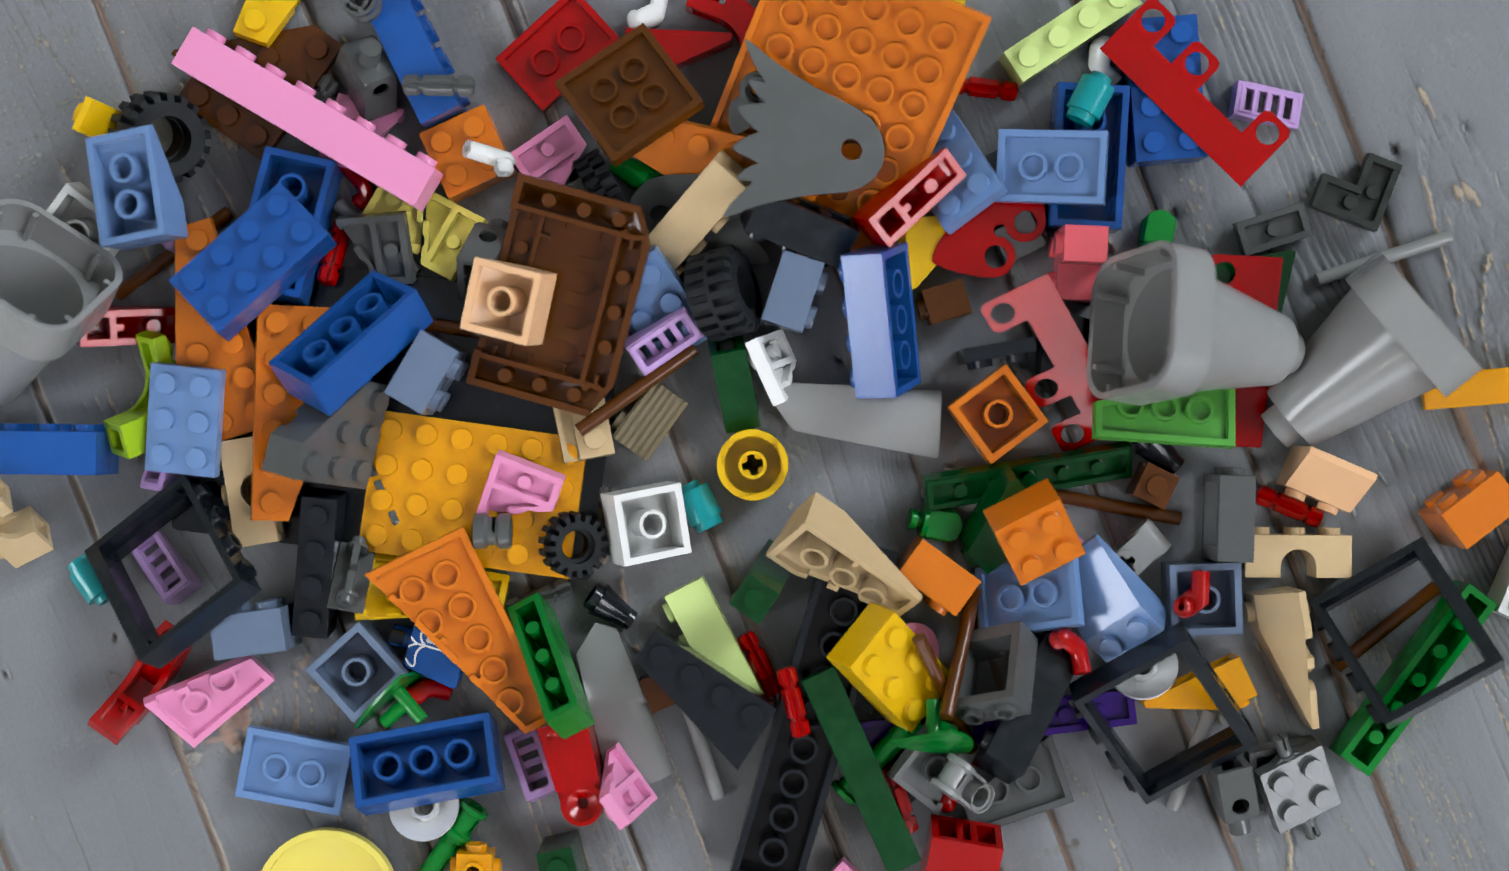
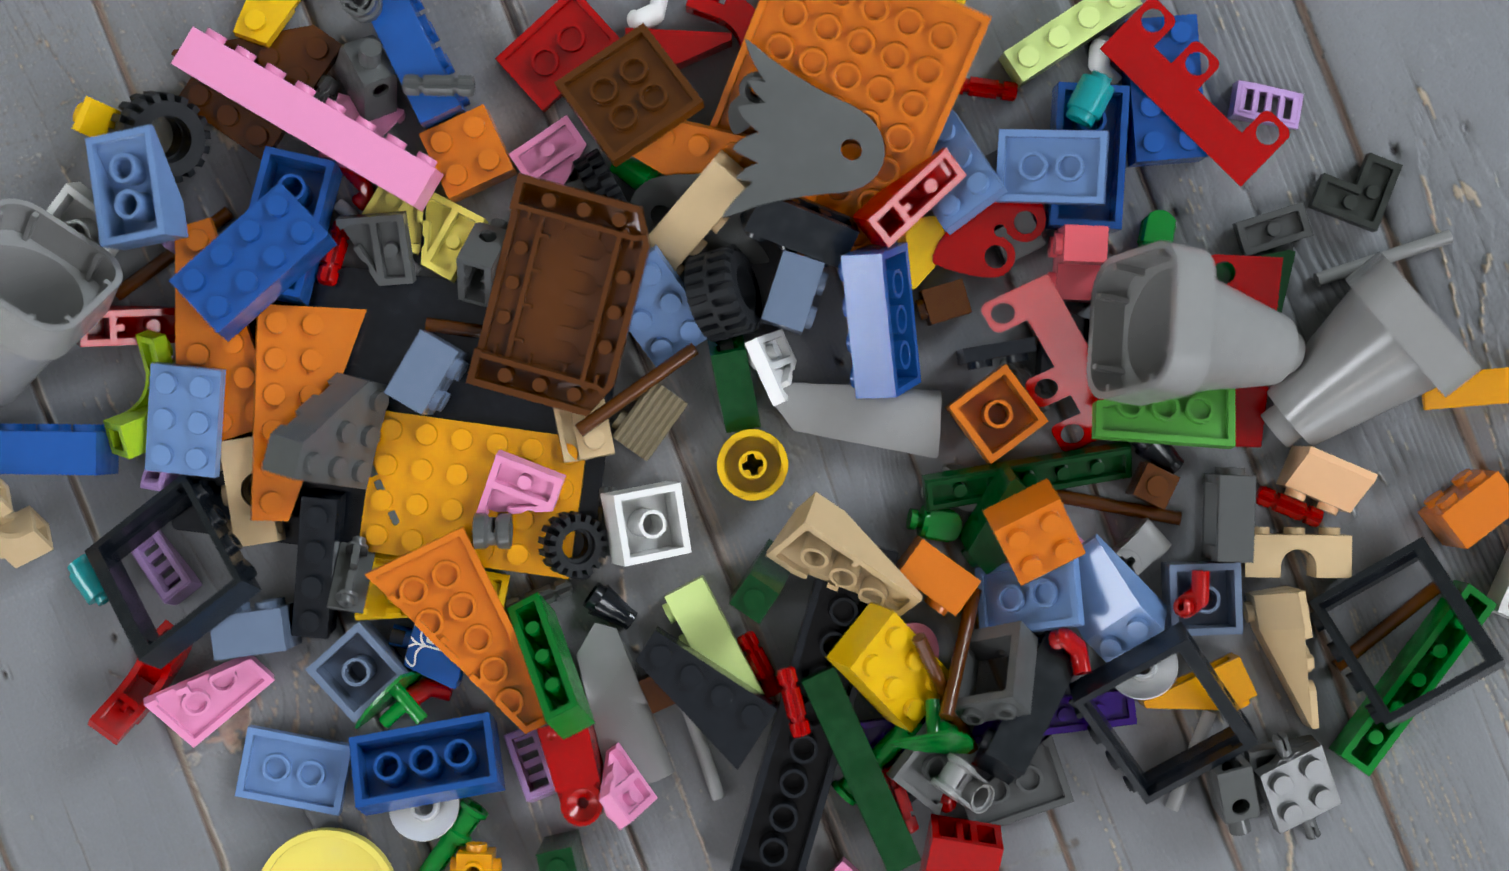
(351, 342): blue brick -> none
(500, 159): white arm -> none
(508, 301): light nougat slope -> none
(657, 358): lavender slope -> none
(700, 506): teal brick -> none

